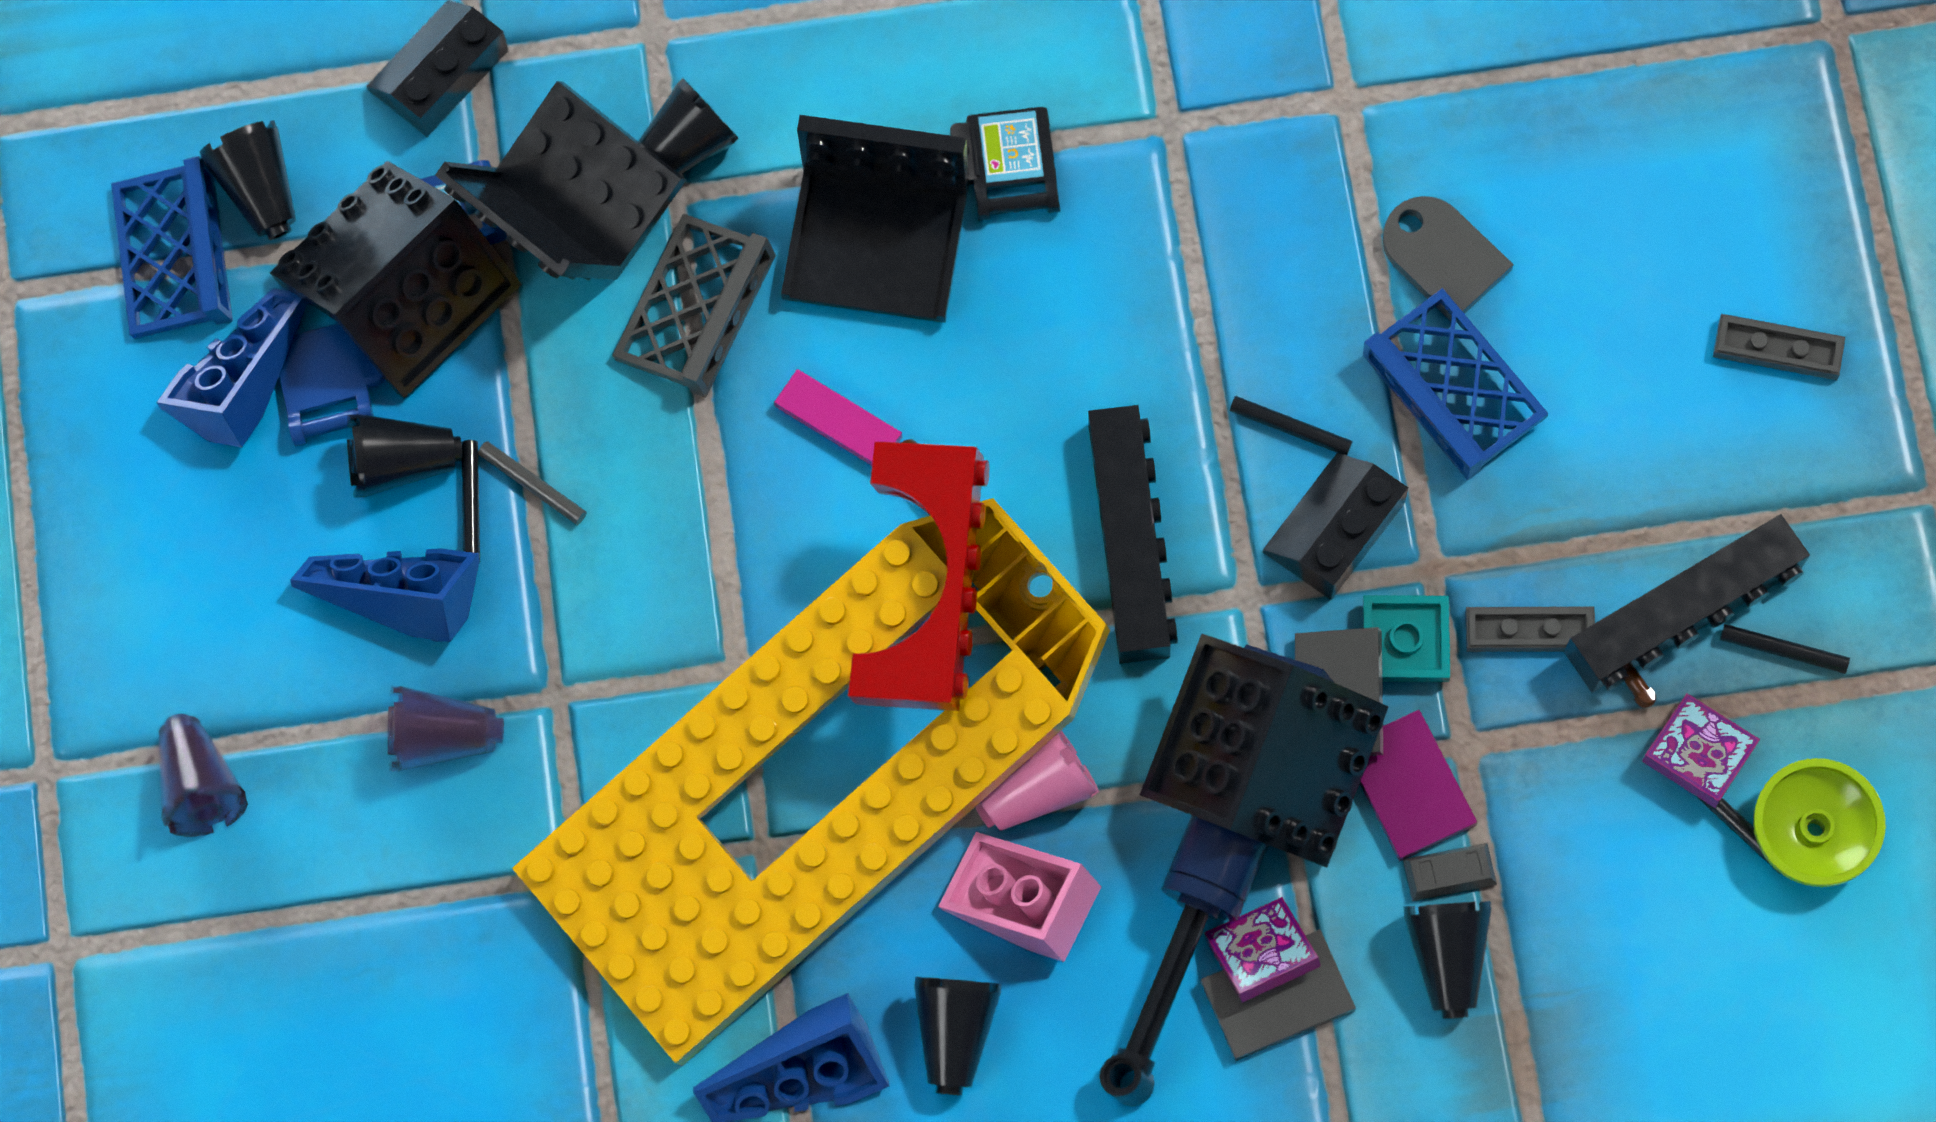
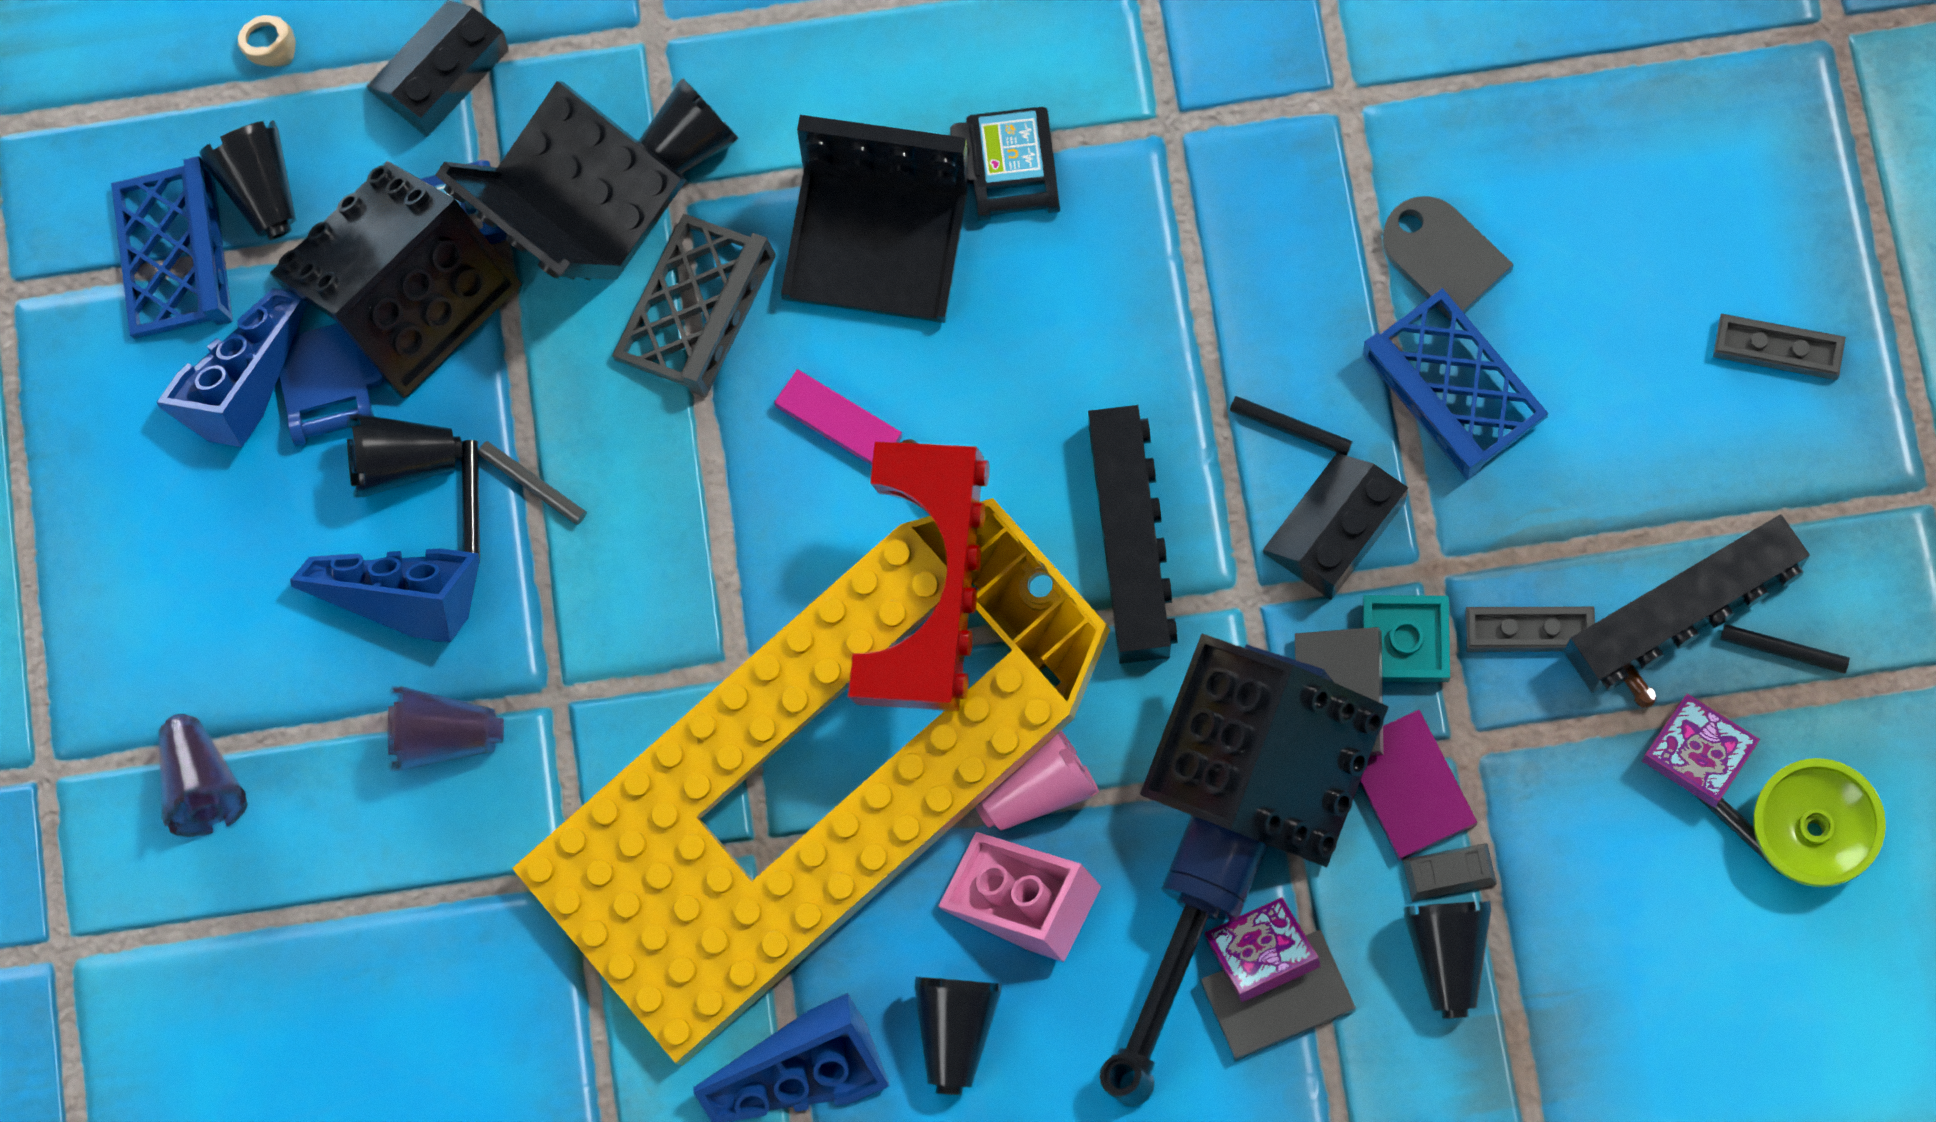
(278, 53): none -> tan piece

